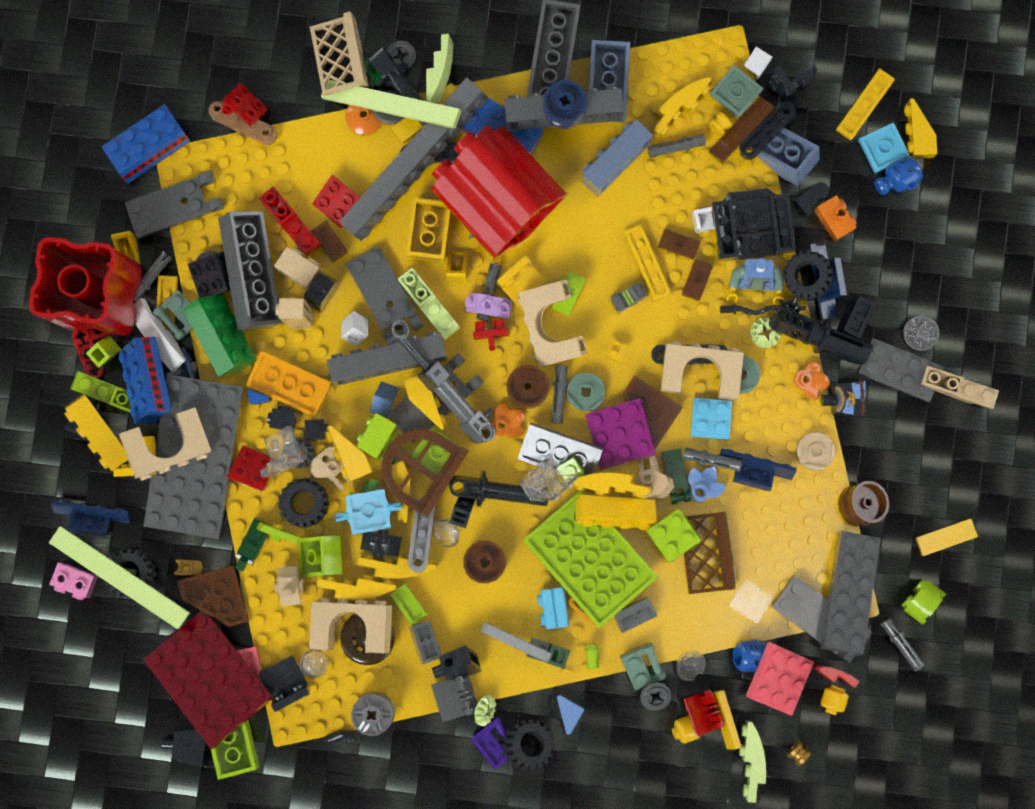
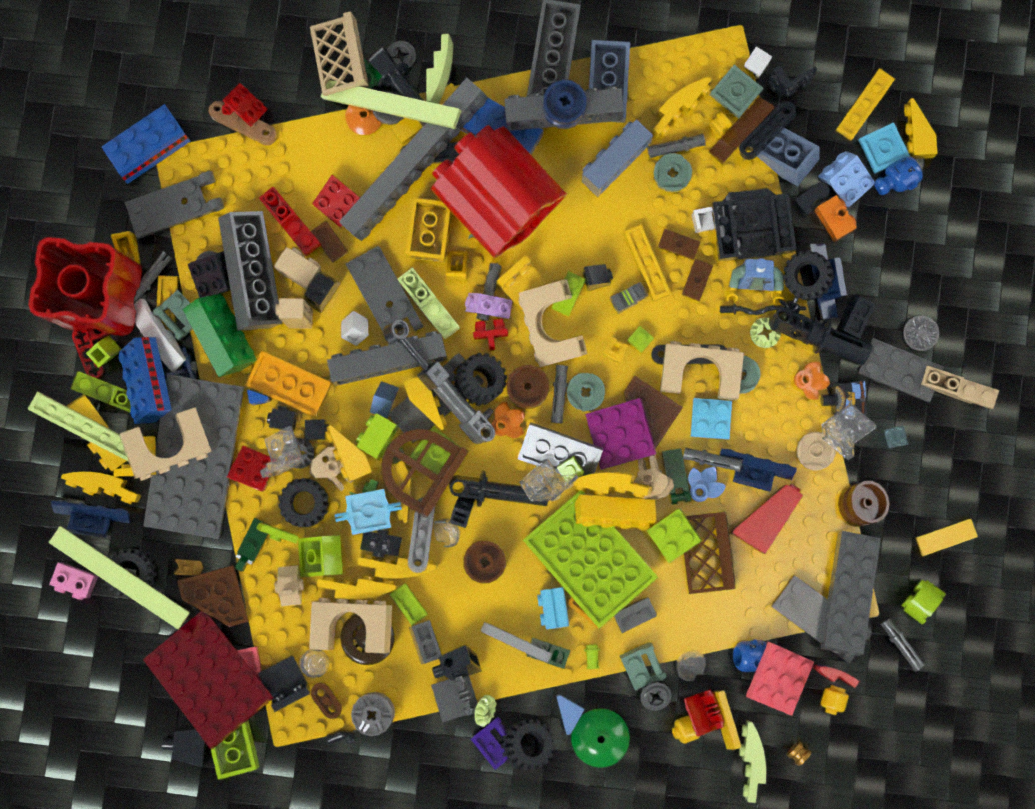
(77, 424): none -> yellowish green tile
(95, 482): none -> yellow slope
(326, 700): none -> reddish brown plate
(490, 369): none -> black tyre
(595, 724): none -> green dish
(597, 276): none -> black slope
(640, 339): none -> lime plate
(680, 165): none -> sand green plate
(751, 601): clear piece -> none
(768, 519): none -> slope
(846, 429): none -> clear bracket
(847, 177): none -> light blue bracket
(895, 437): none -> clear light blue tile

